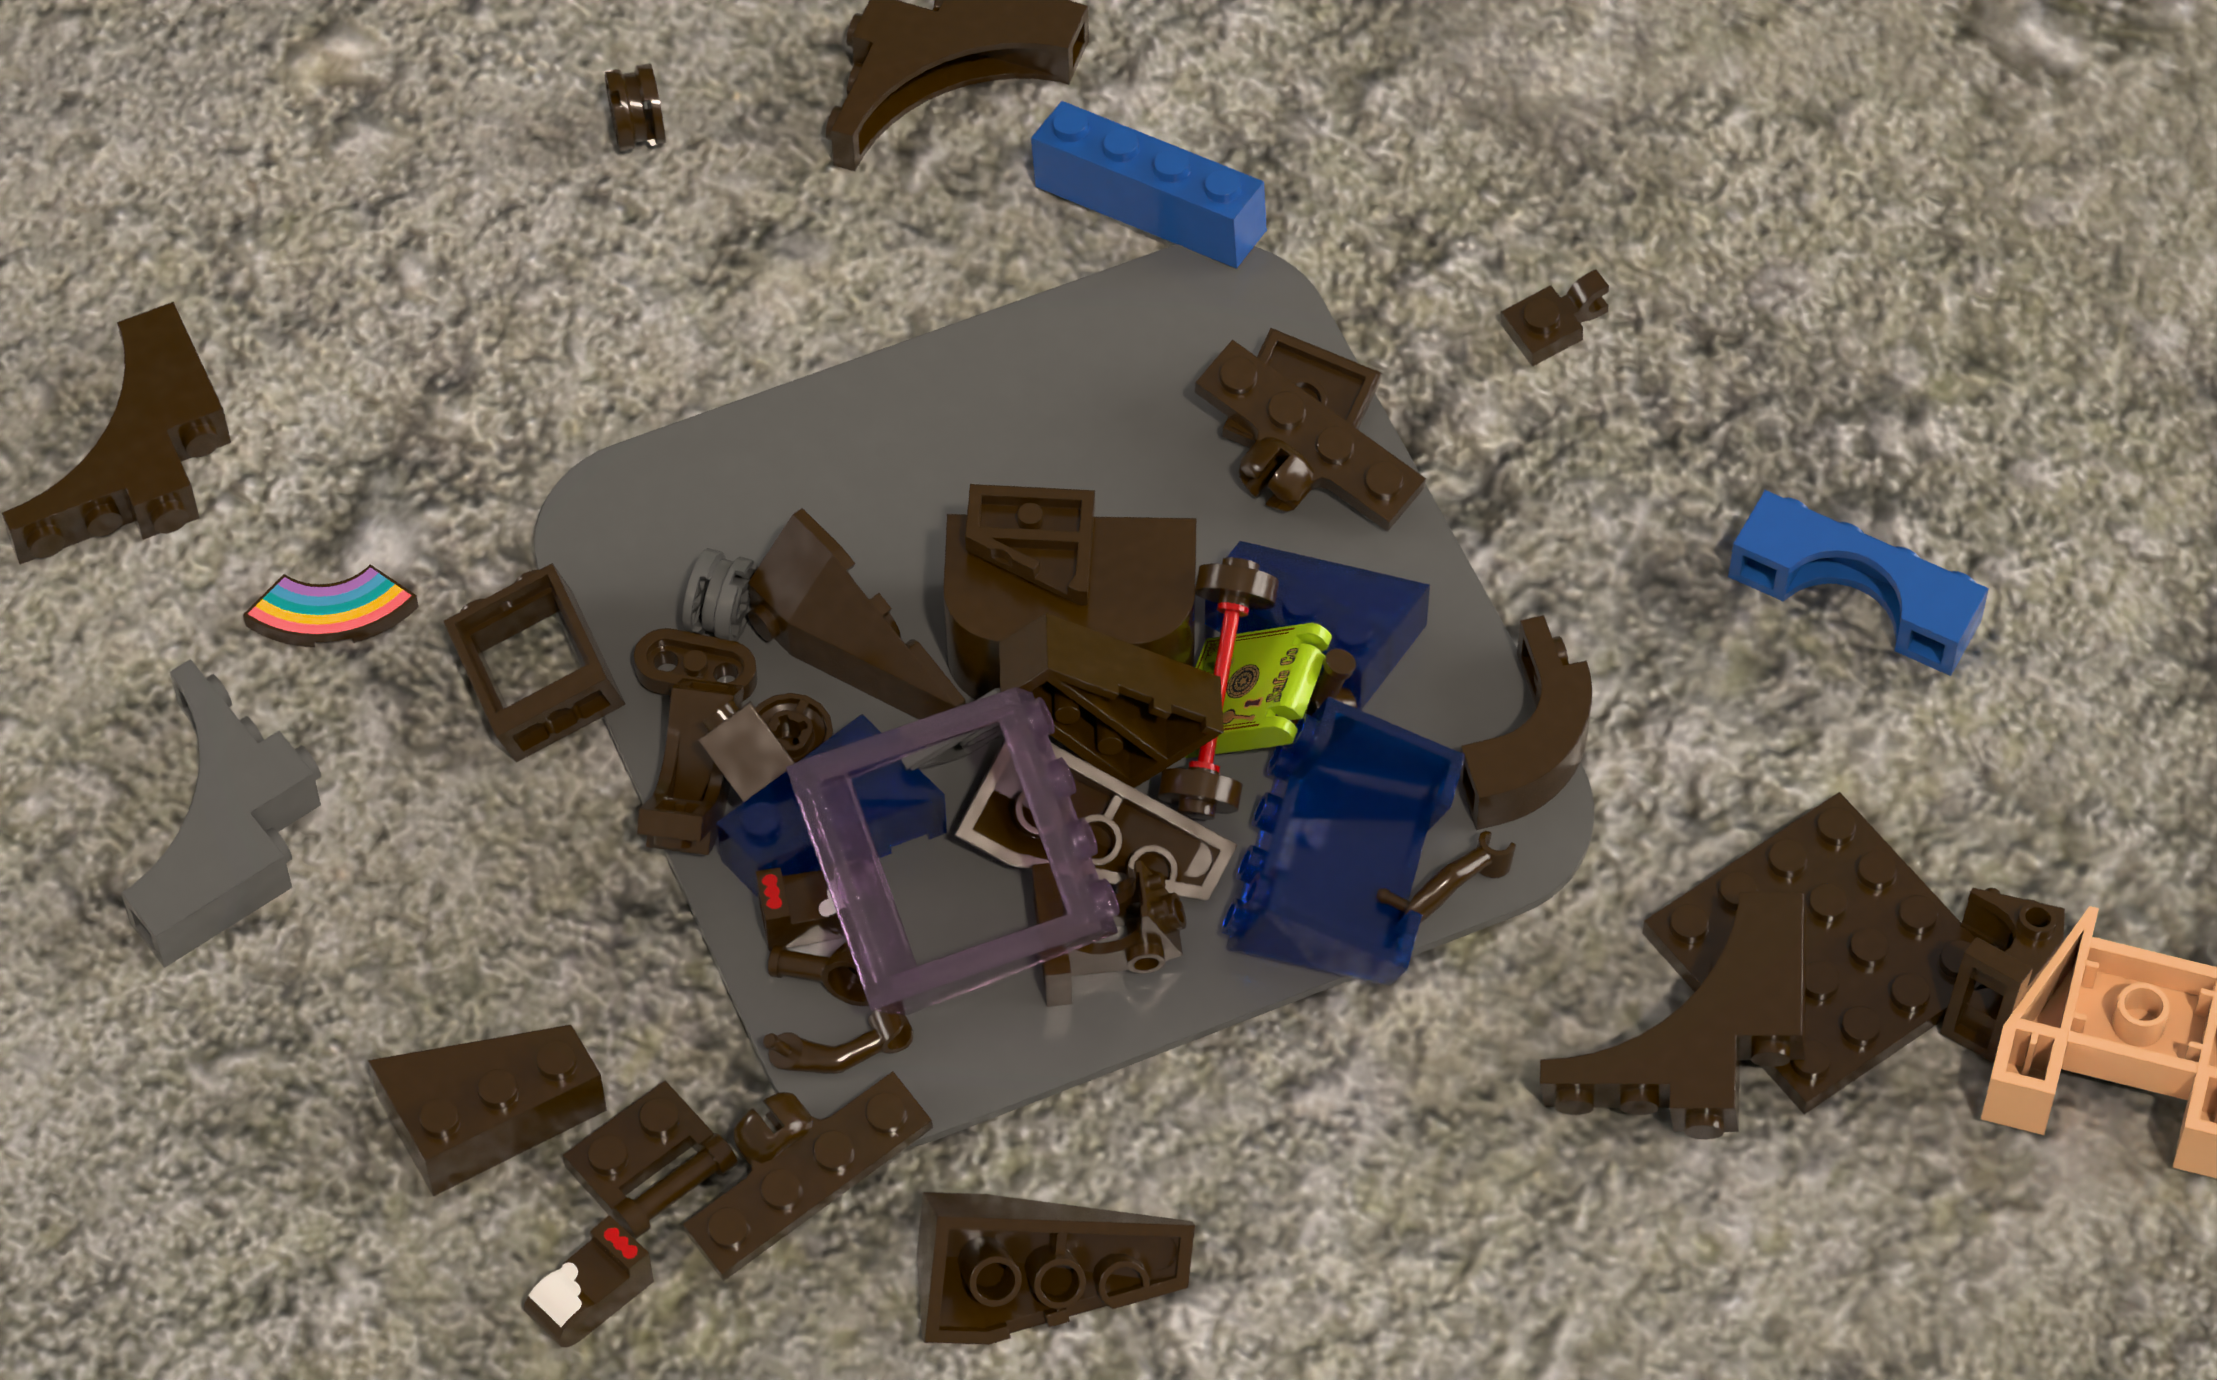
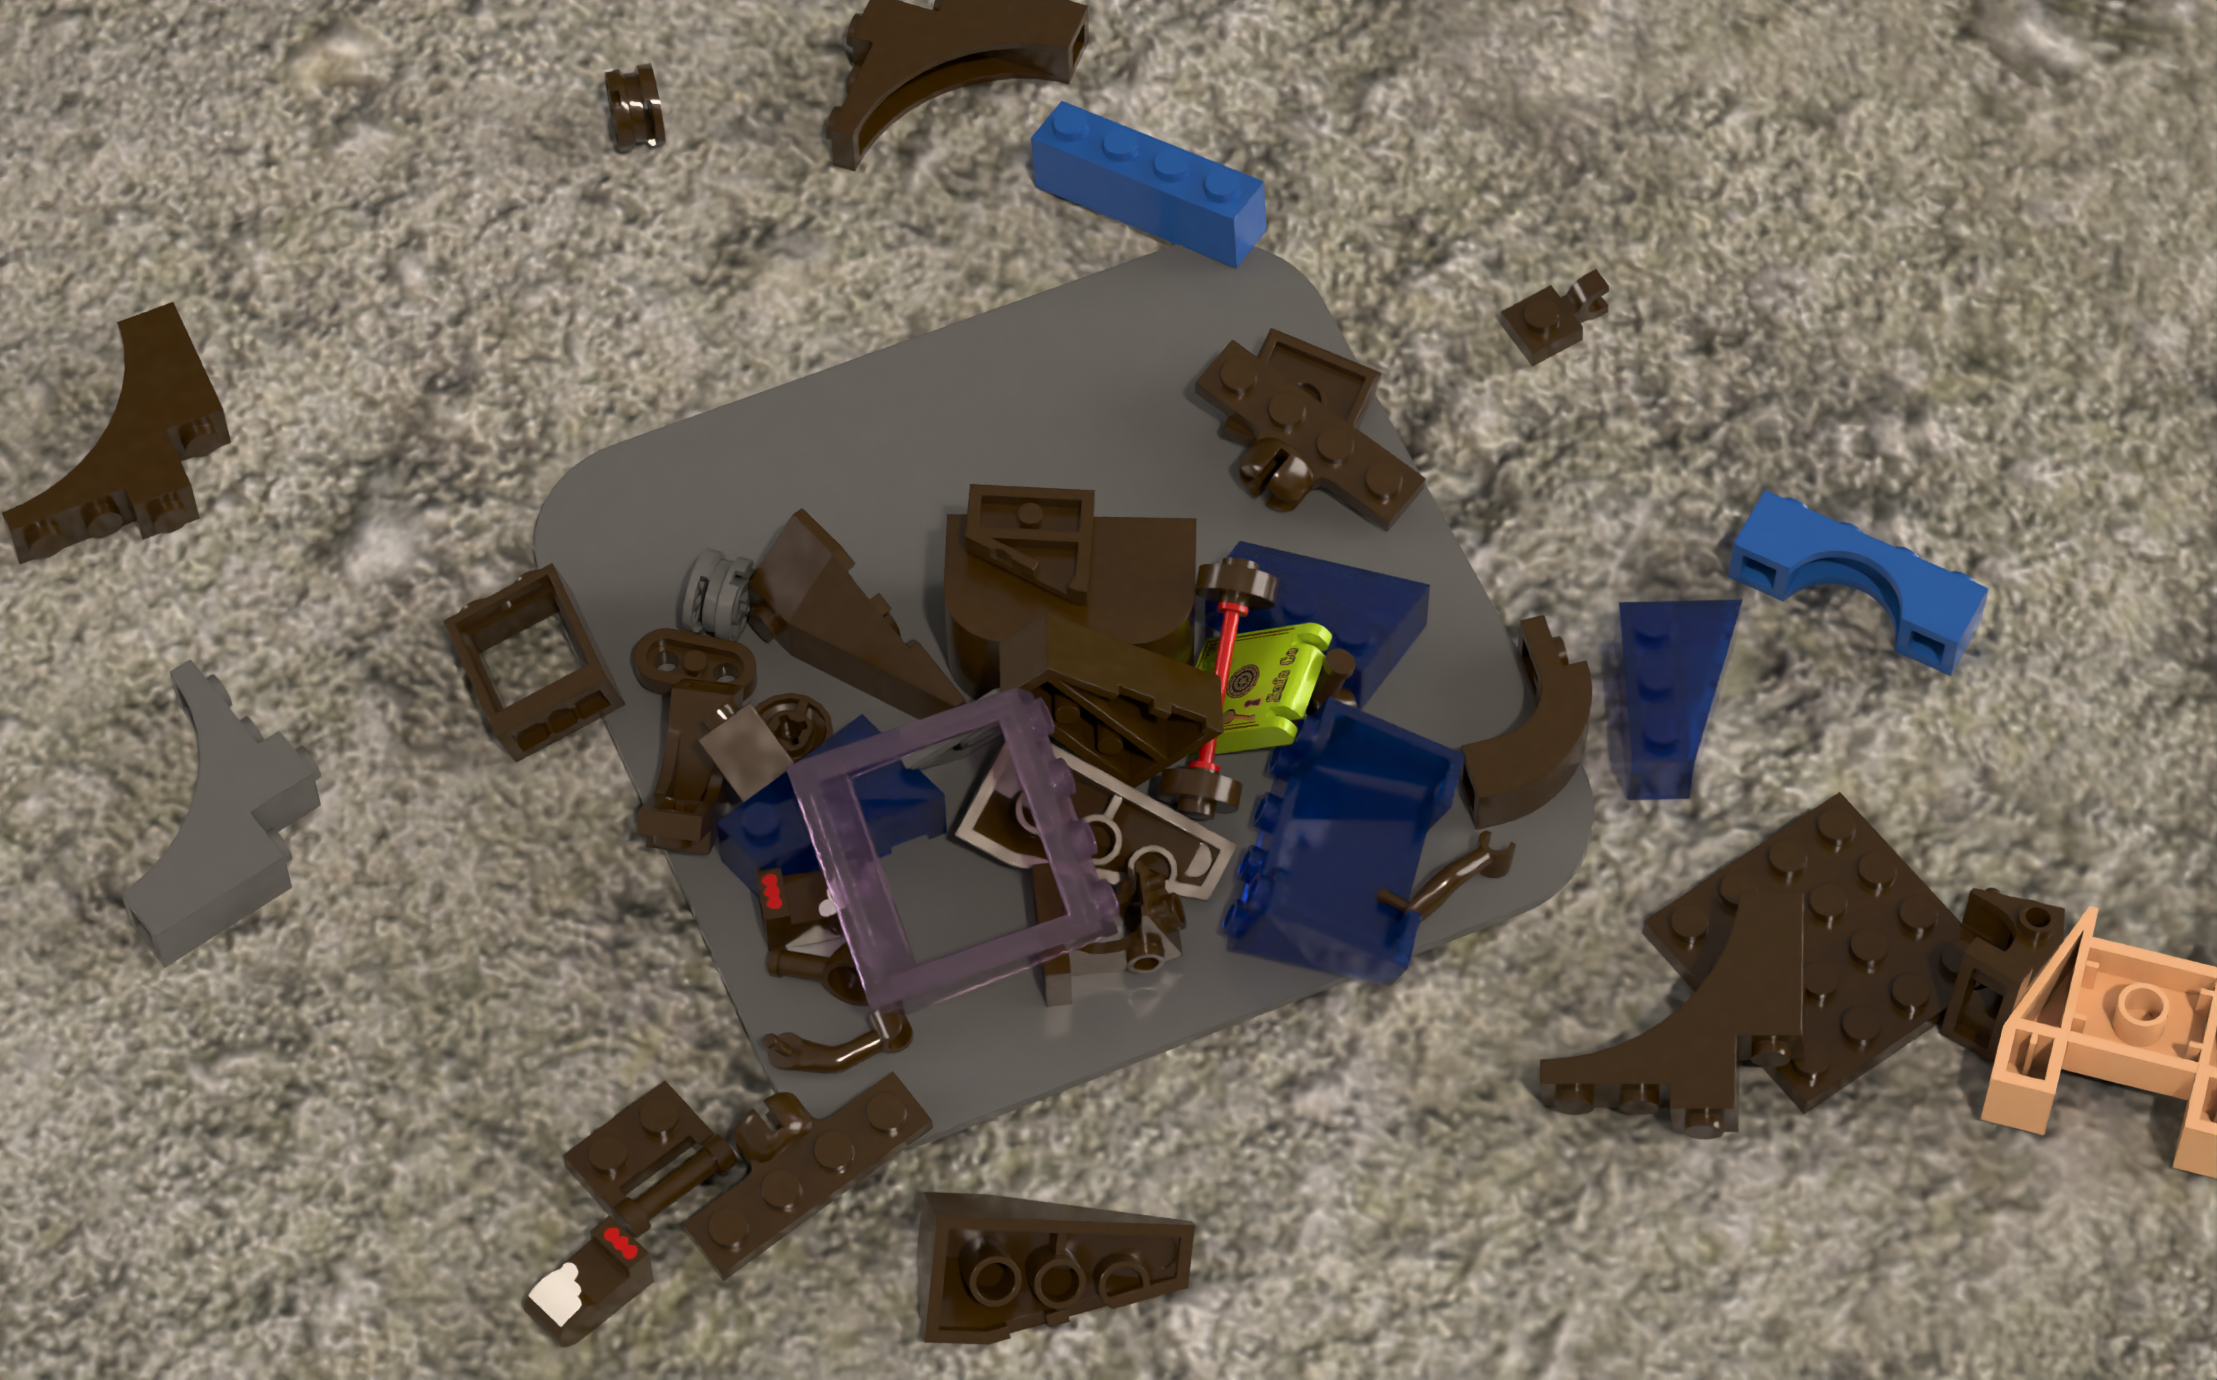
(330, 612): tile -> none
(486, 1100): dark brown wedge -> none
(1668, 684): none -> clear blue wedge

